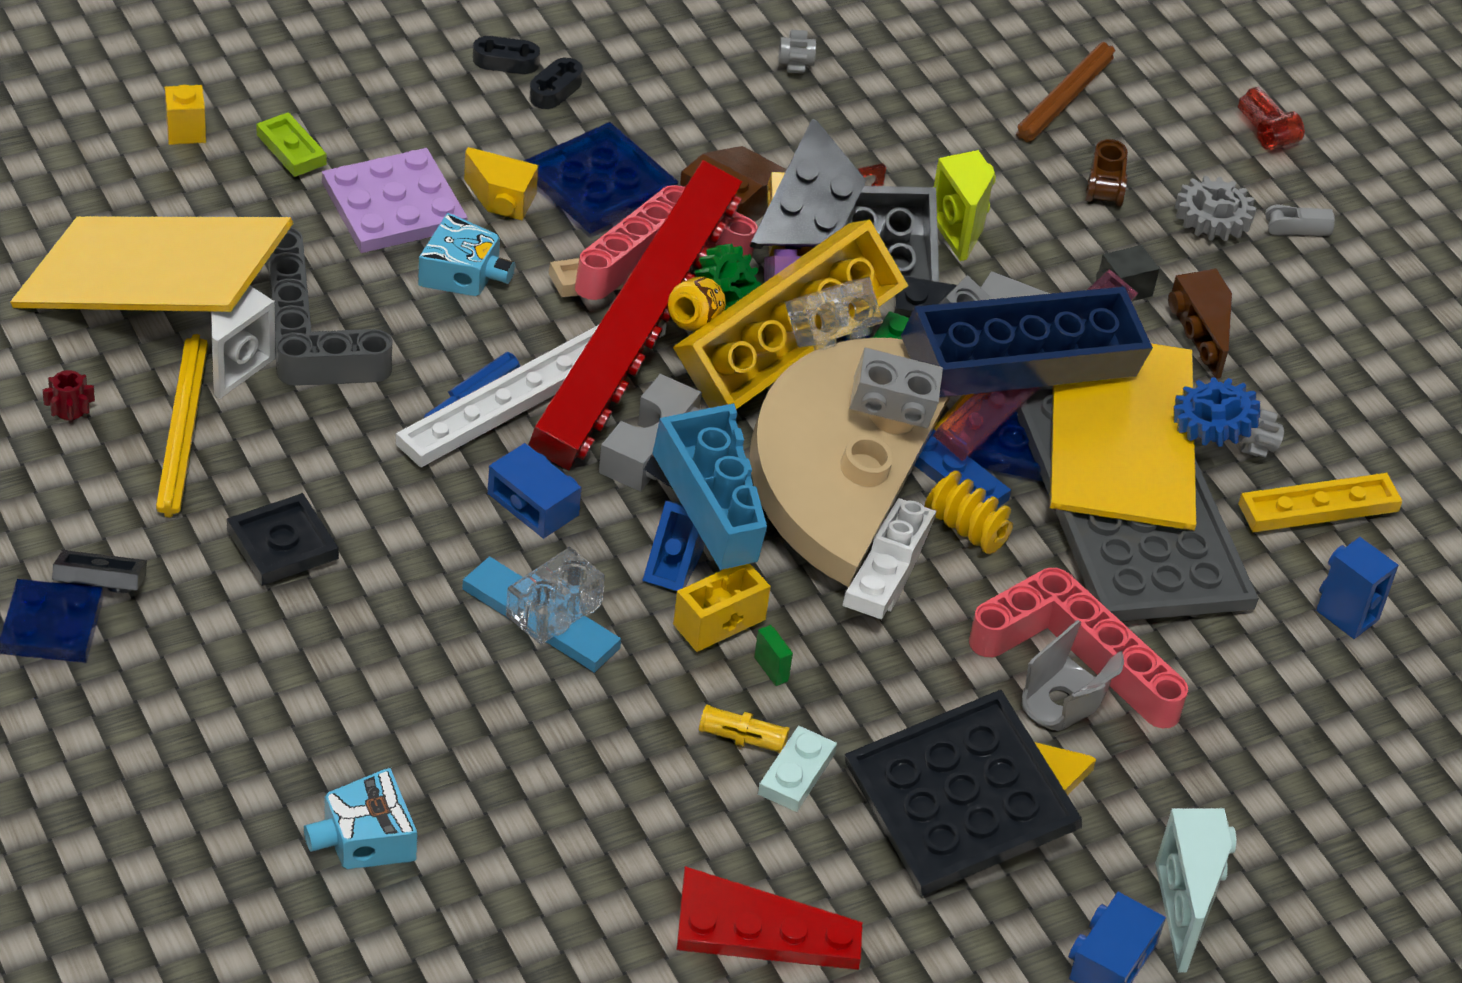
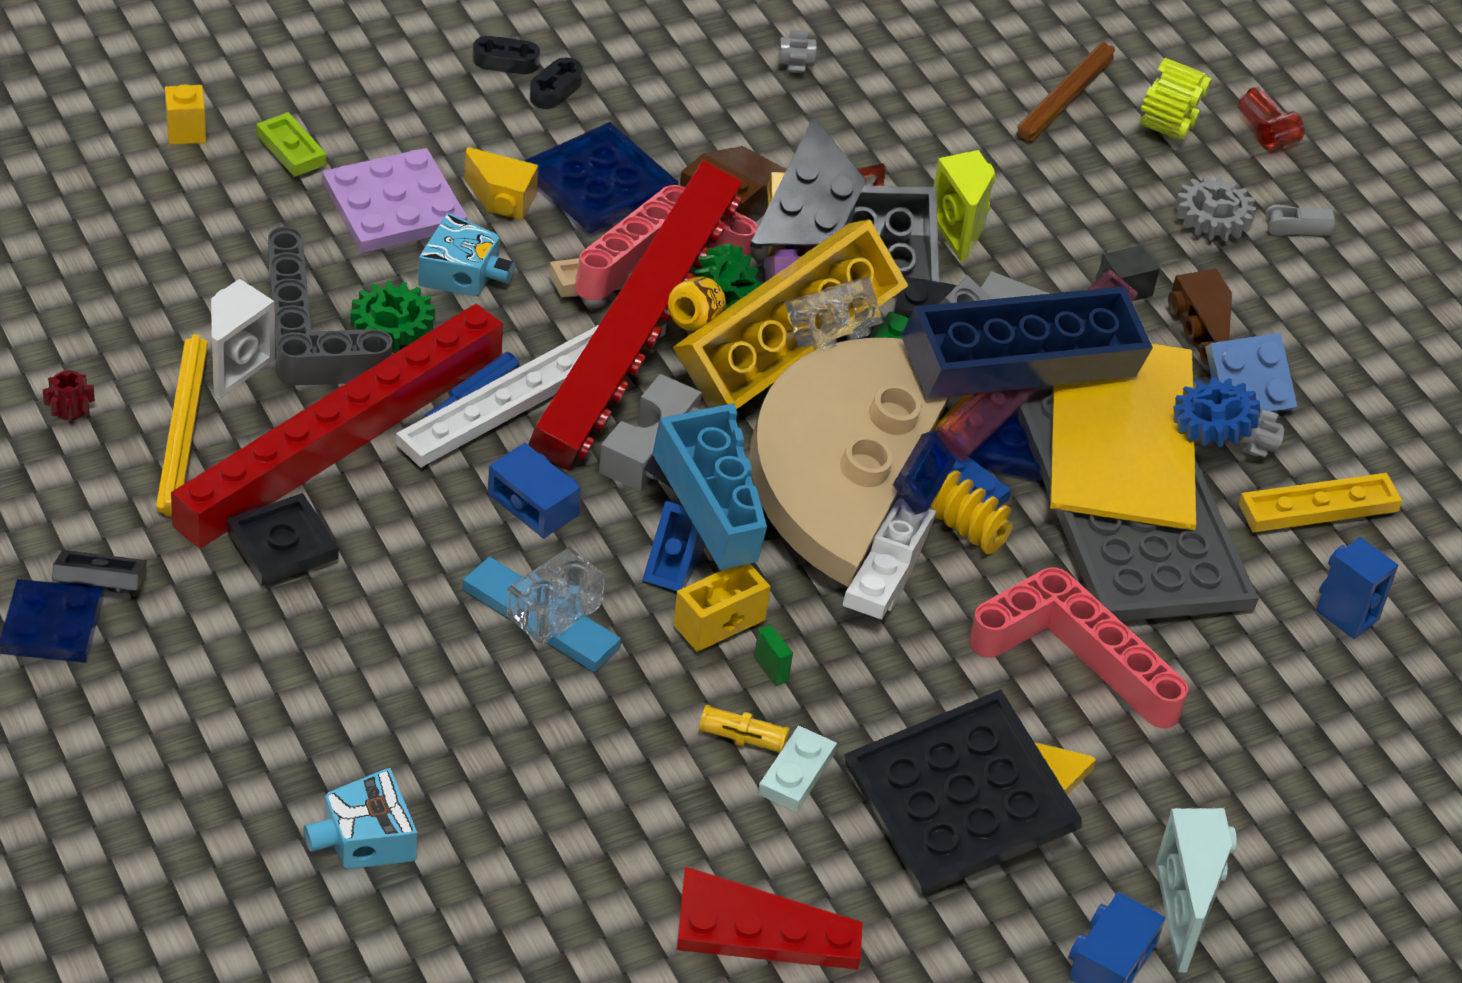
(153, 263): yellow piece -> none
(336, 425): none -> red brick
(394, 310): none -> green gear
(896, 388): light grey brick -> none
(924, 472): none -> clear blue plate
(1054, 671): light grey piece -> none
(1108, 172): reddish brown piece -> none
(1174, 98): none -> neon yellow brick
(1257, 363): none -> medium blue plate

